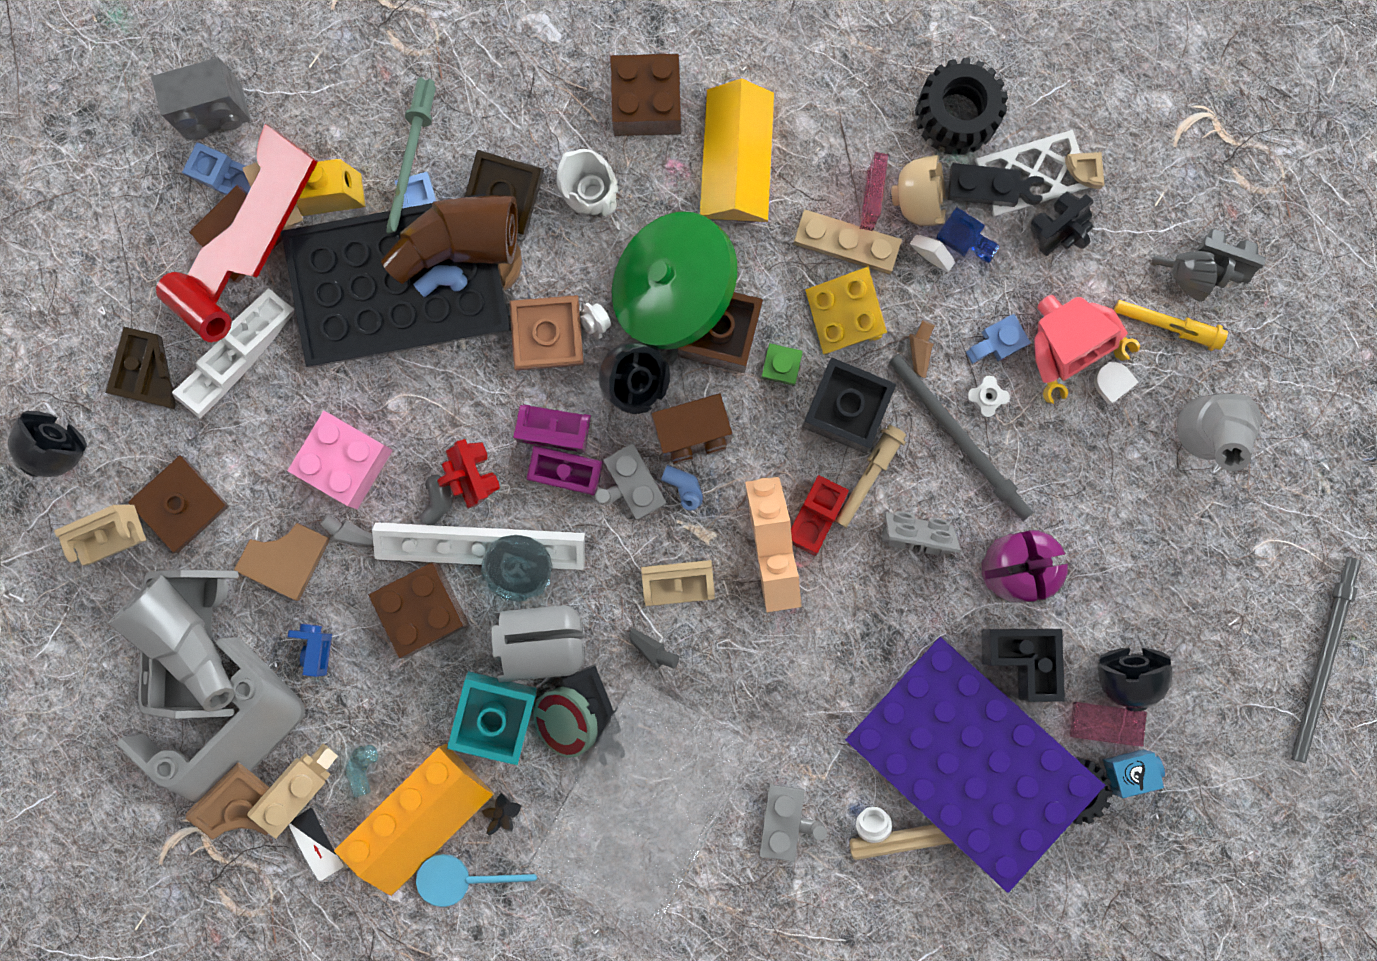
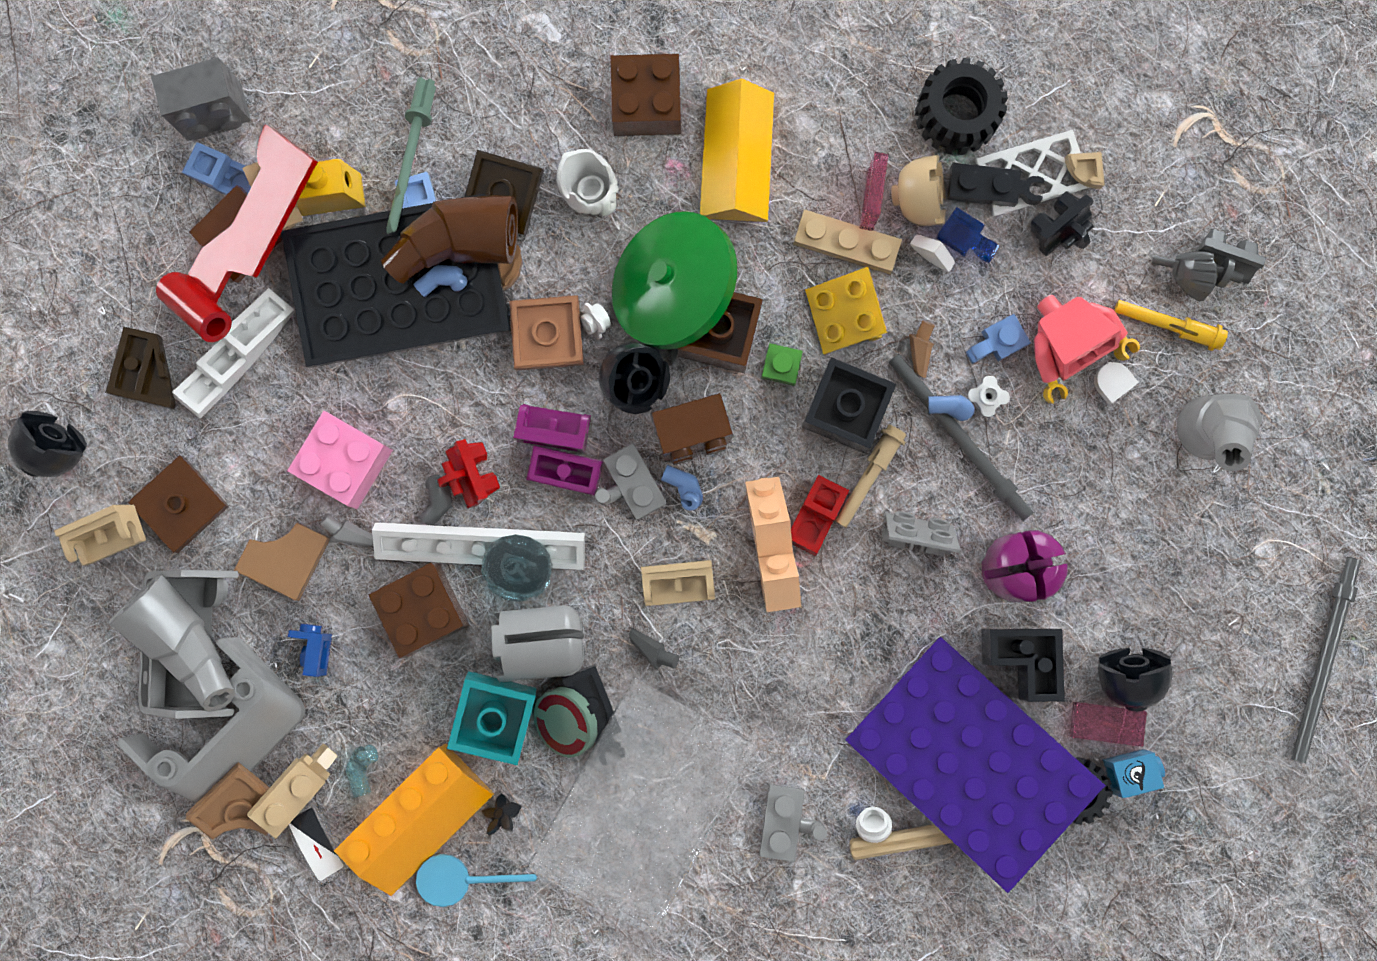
(955, 406): none -> medium blue arm

